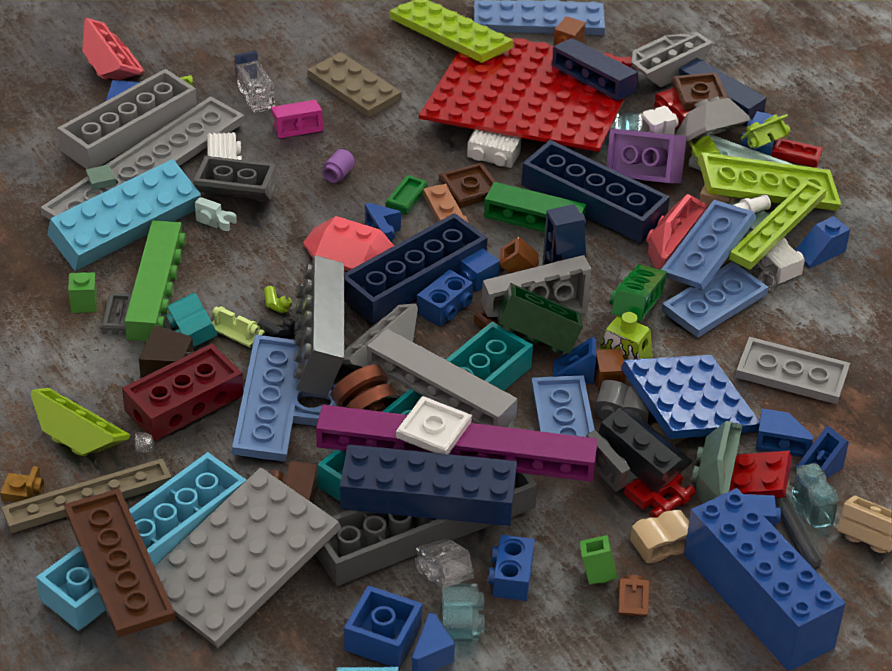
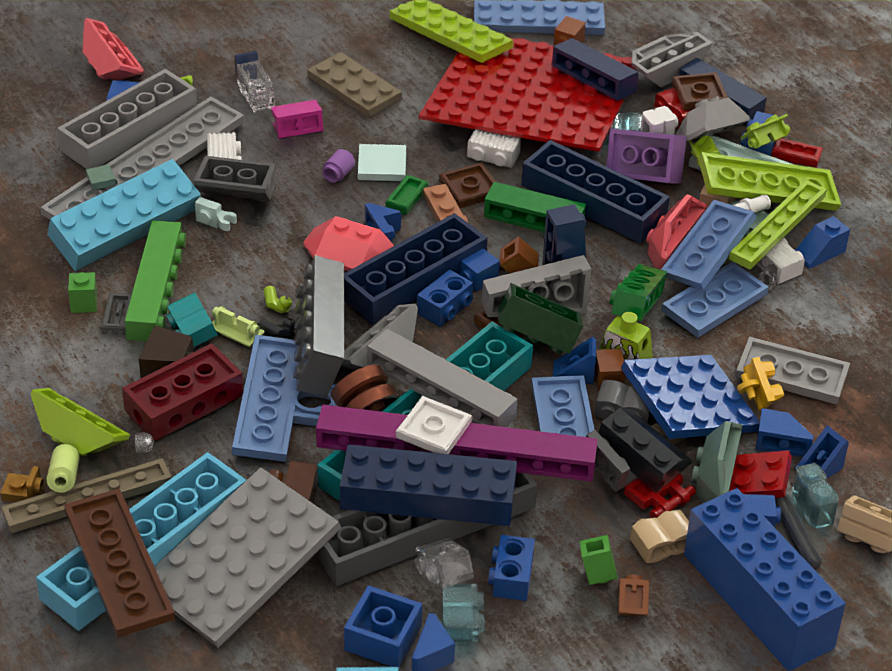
(63, 468): none -> yellowish green brick
(382, 162): none -> light aqua tile
(757, 385): none -> yellow hips

